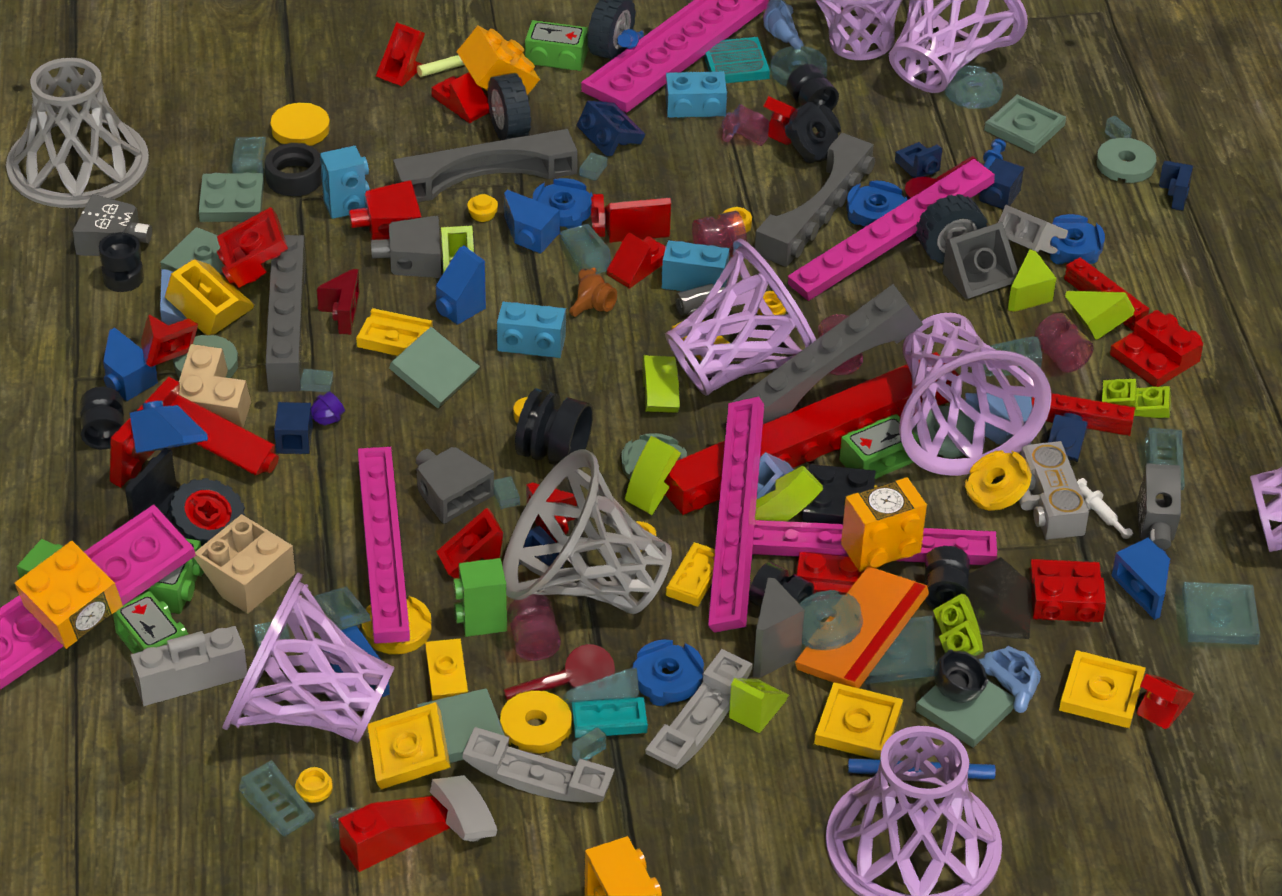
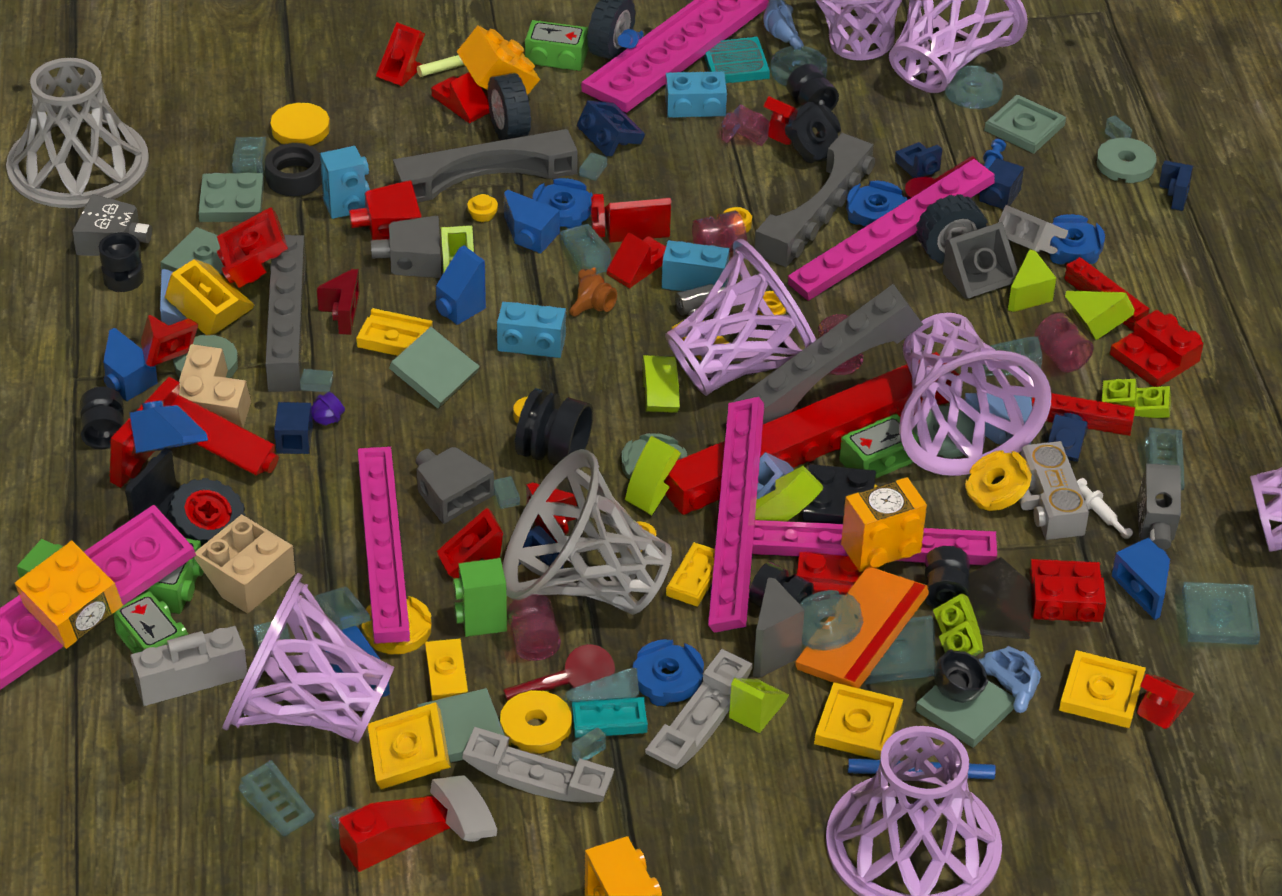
(314, 785): yellow plate -> none

